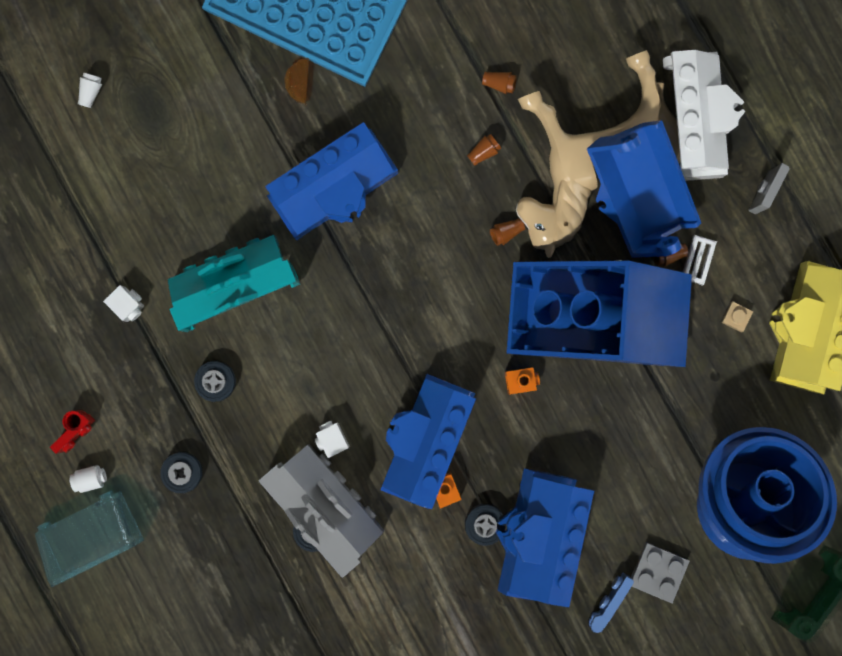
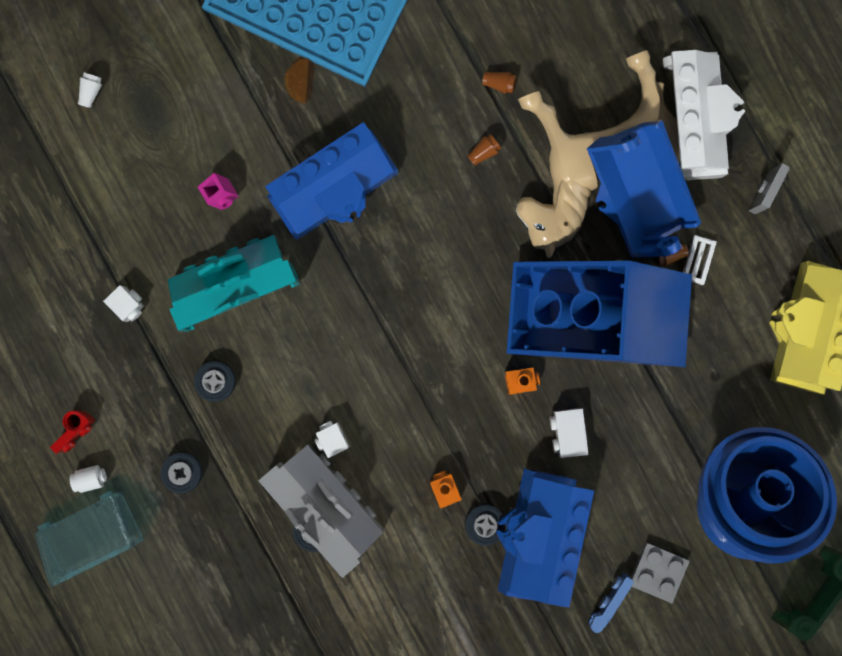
(218, 191): none -> dark pink brick
(426, 441): blue piece -> none
(504, 232): dark orange cone -> none
(569, 432): none -> white brick
(736, 316): tan plate -> none

